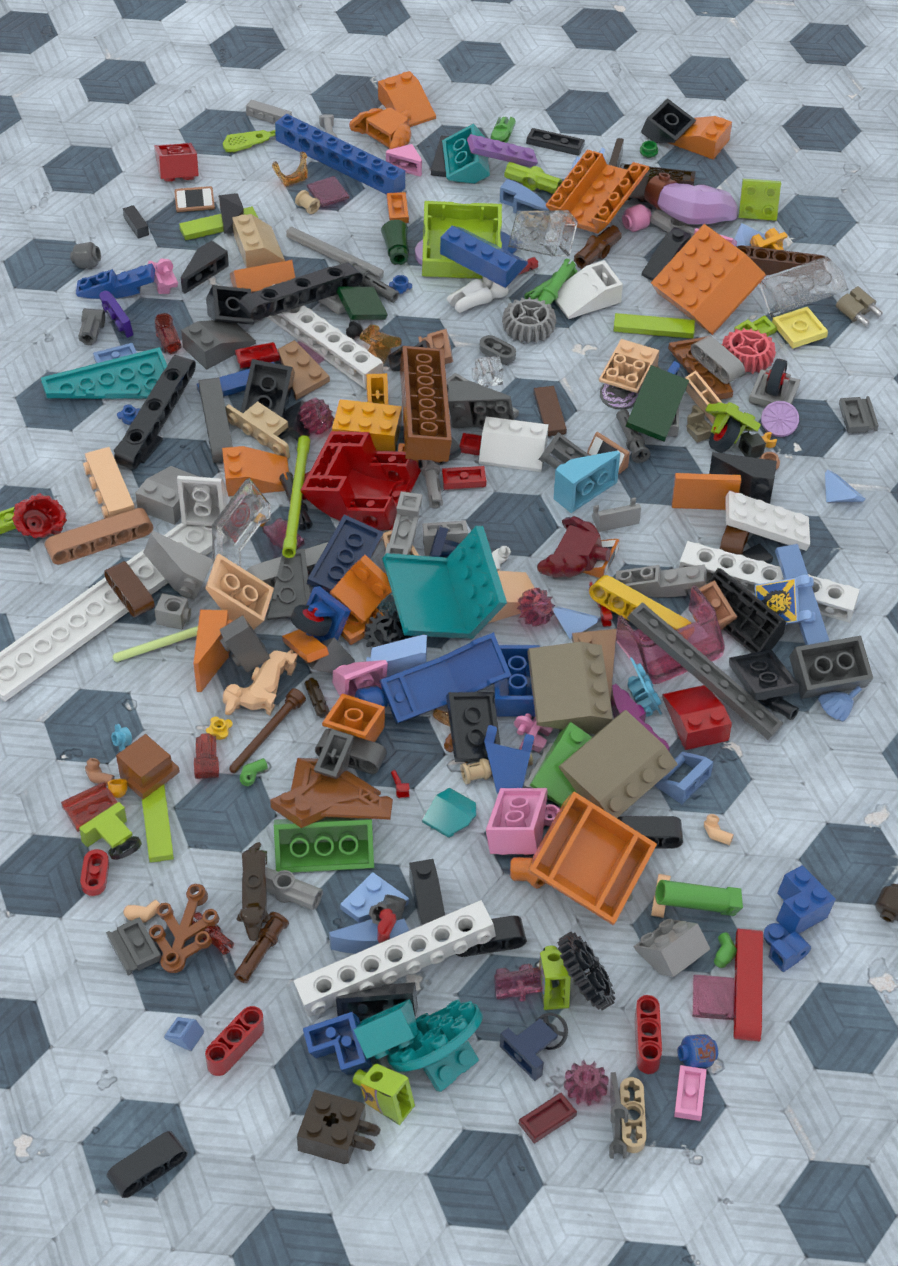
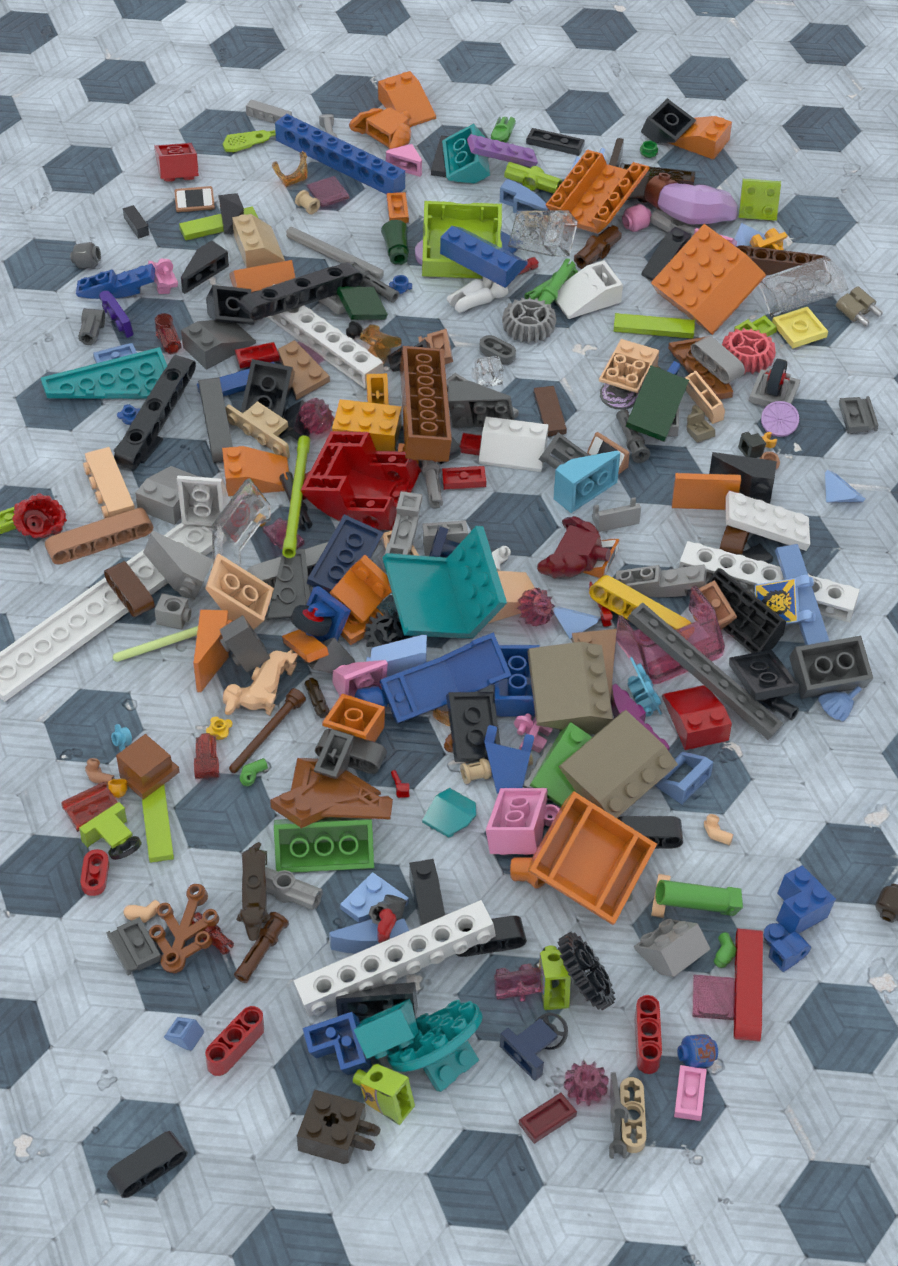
(729, 425): plate -> none

